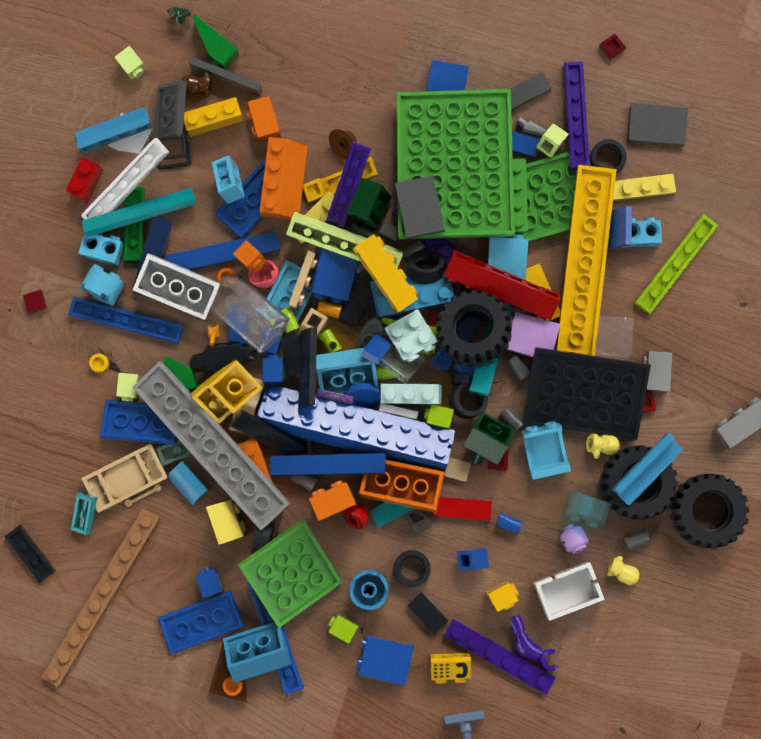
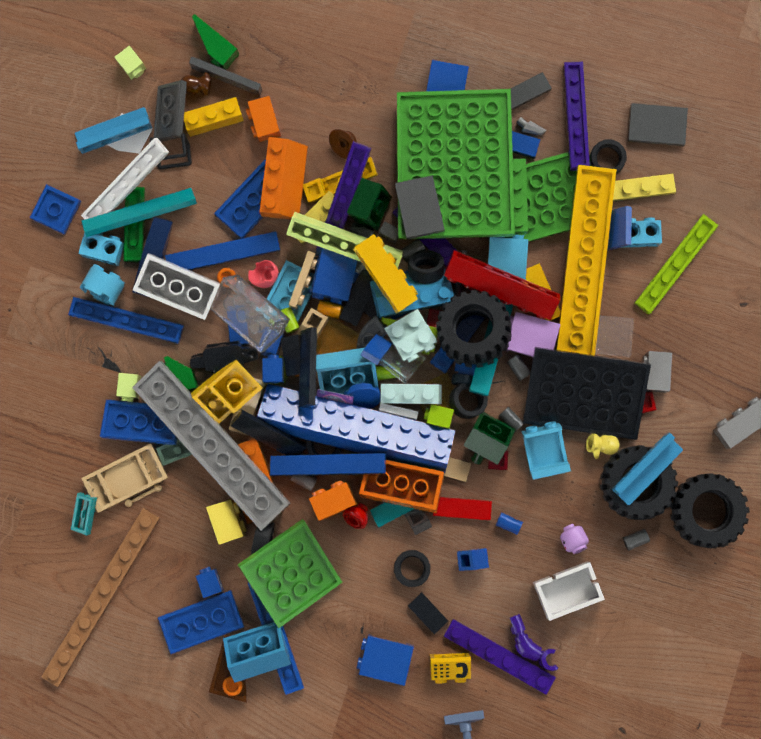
(30, 553): black tile -> none
(35, 301): dark red tile -> none
(55, 209): none -> blue tile
(84, 180): red brick -> none
(99, 363): yellow tile -> none
(179, 13): dark green plant -> none
(188, 482): dark azure brick -> none
(213, 332): light orange hand -> none
(228, 179): medium azure brick -> none
(250, 257): orange brick -> none
(330, 341): lime piece -> none
(342, 628): lime brick -> none
(363, 599): dark azure brick -> none
(503, 596): yellow brick -> none
(552, 140): yellowish green brick -> none
(585, 508): clear light blue brick -> none
(612, 46): dark red tile -> none
(624, 573): light yellow animal -> none

